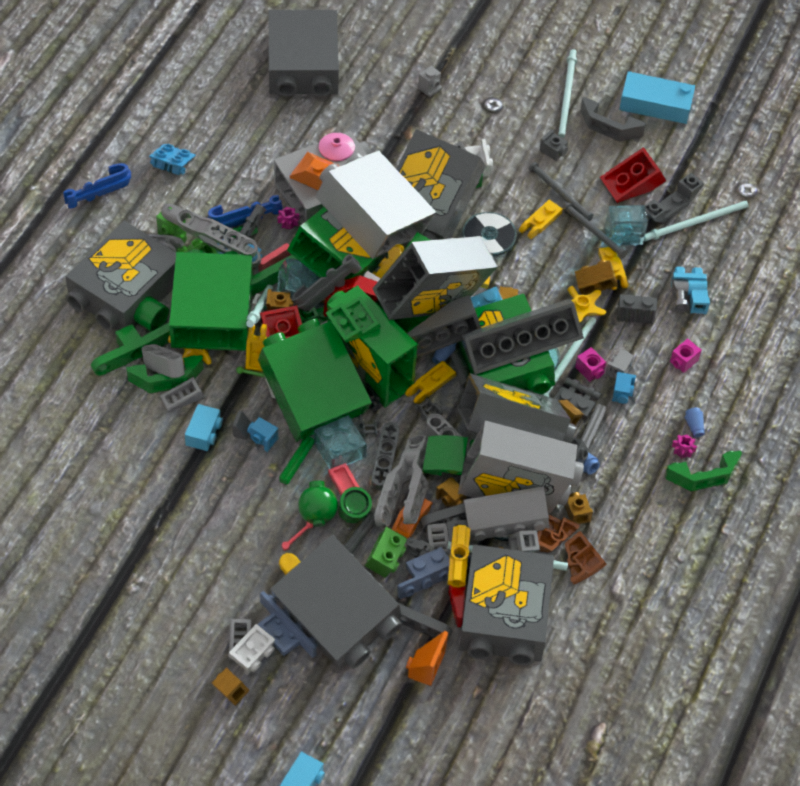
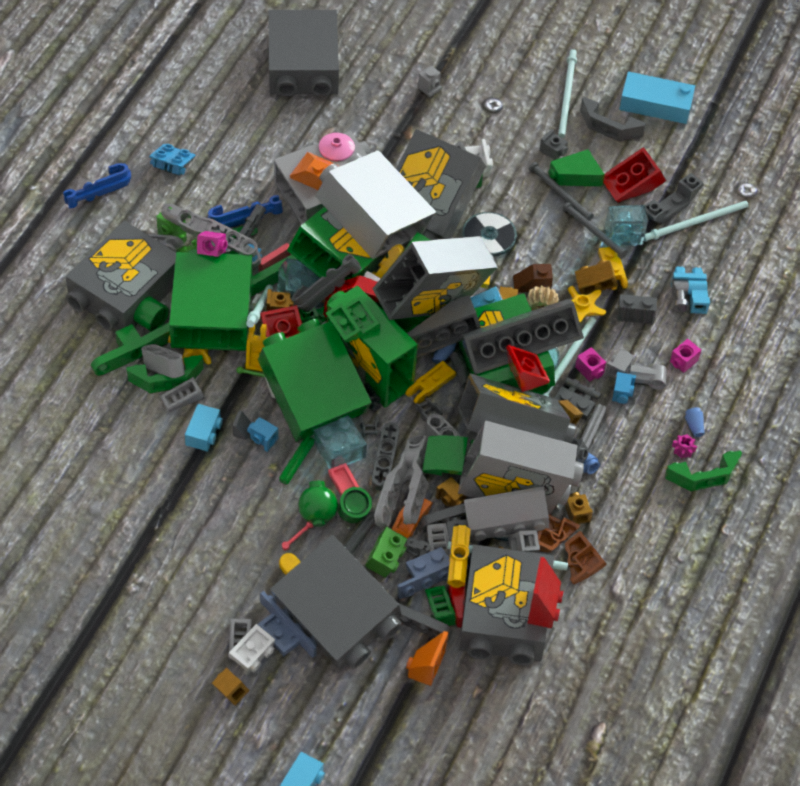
(205, 246): none -> dark pink brick
(288, 218): dark pink gear -> none
(446, 616): none -> green slope
(526, 368): none -> red slope
(533, 276): none -> reddish brown slope
(541, 219): yellow hinge -> none
(541, 297): none -> tan gear
(545, 597): none -> red slope
(577, 170): none -> green slope
(653, 375): none -> light grey piece

